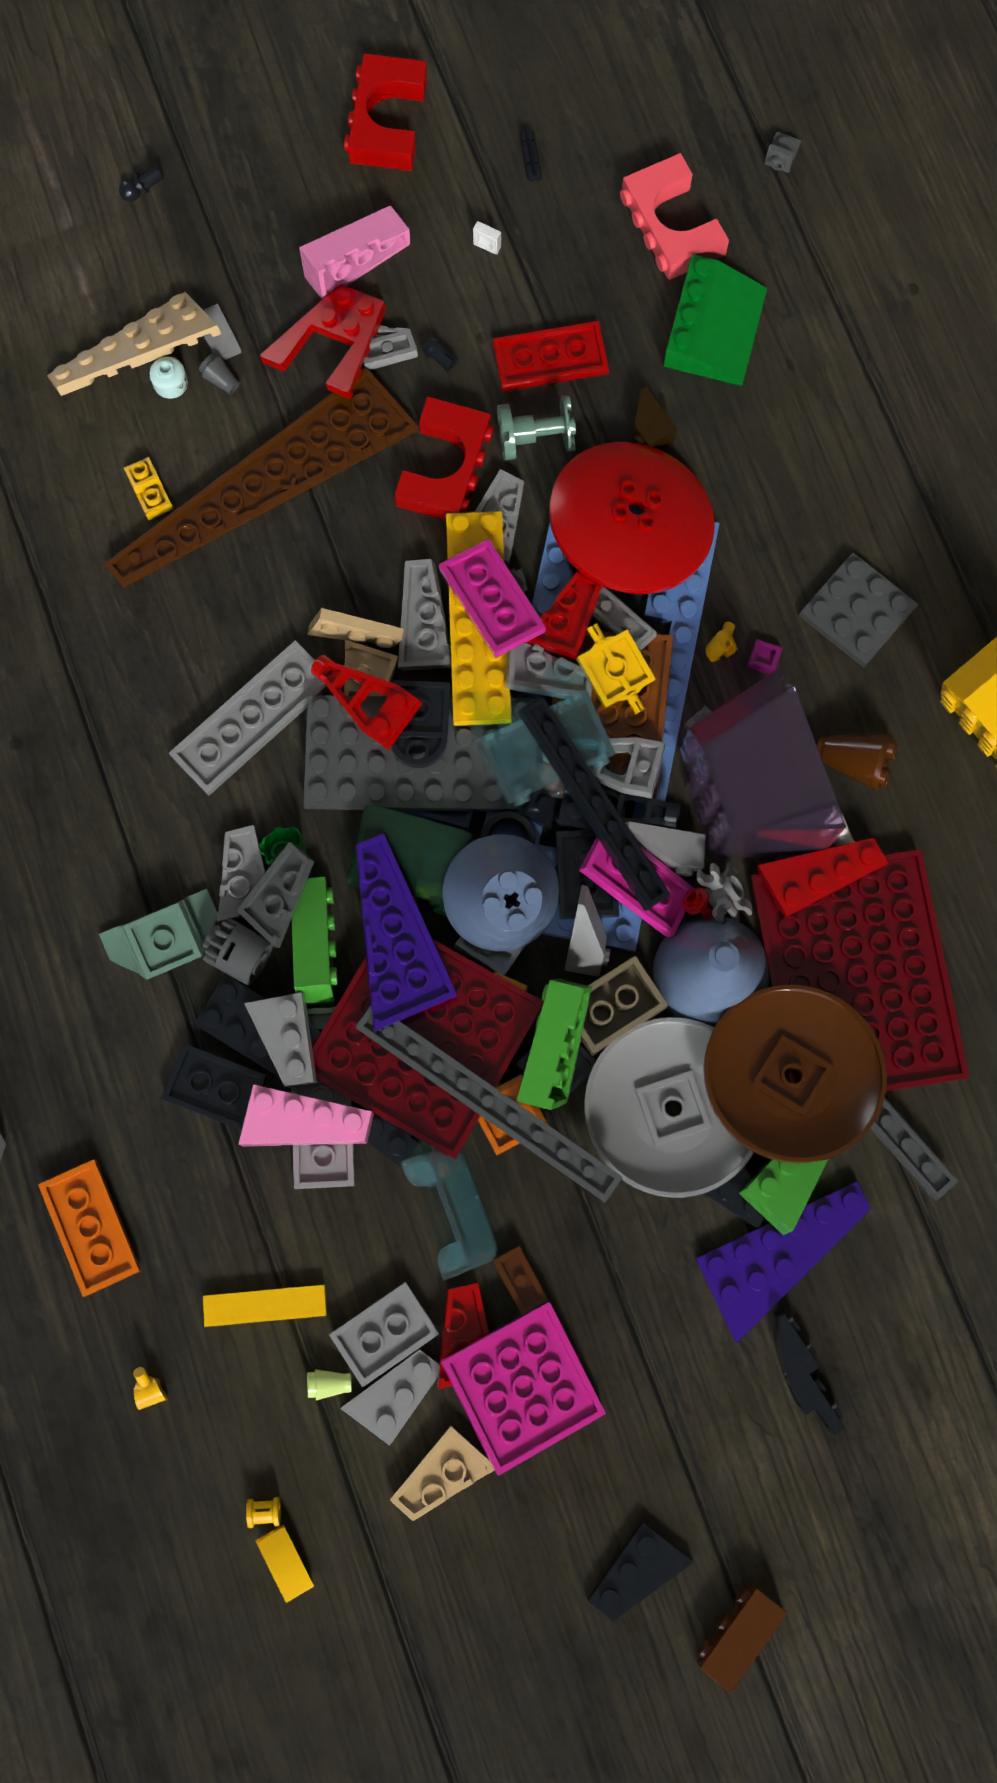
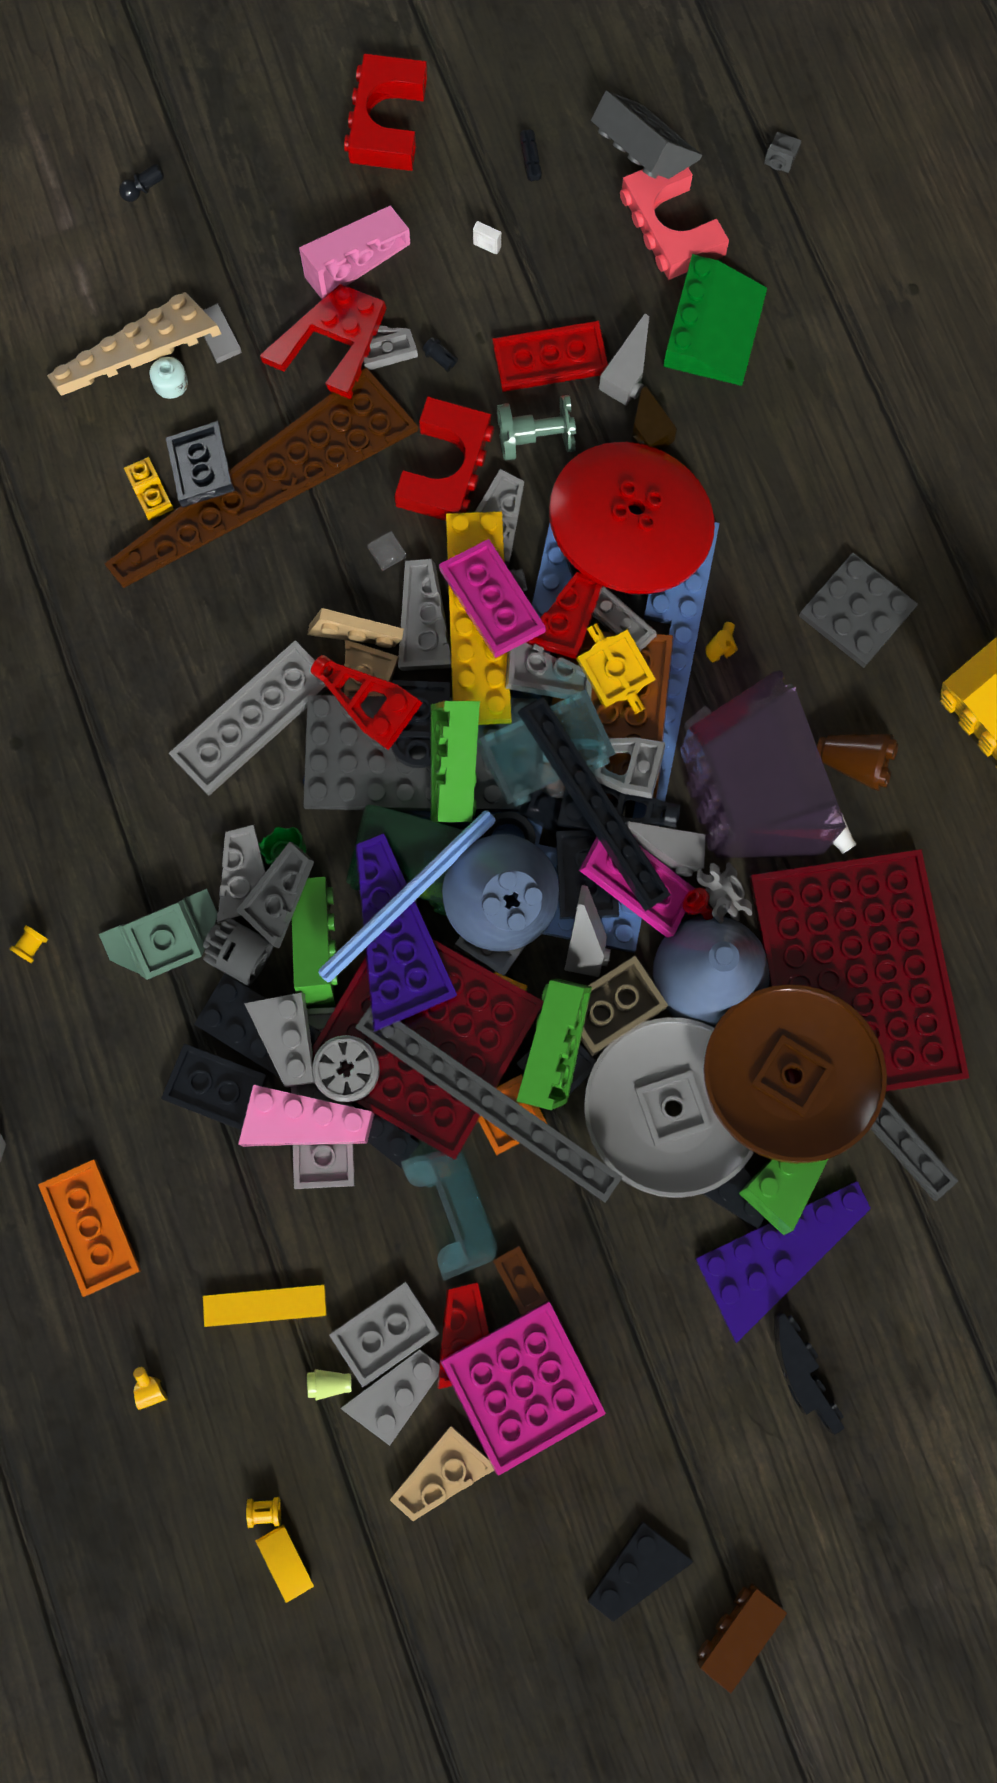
(28, 944): none -> yellow bush
(200, 464): none -> plate
(217, 372): dark grey cone -> none
(329, 1061): none -> light grey wheel
(386, 551): none -> clear plate
(406, 896): none -> light blue axle
(453, 760): none -> bright green wedge
(625, 371): none -> light grey slope
(643, 136): none -> dark grey slope
(764, 657): magenta tile -> none
(815, 875): red wing -> none

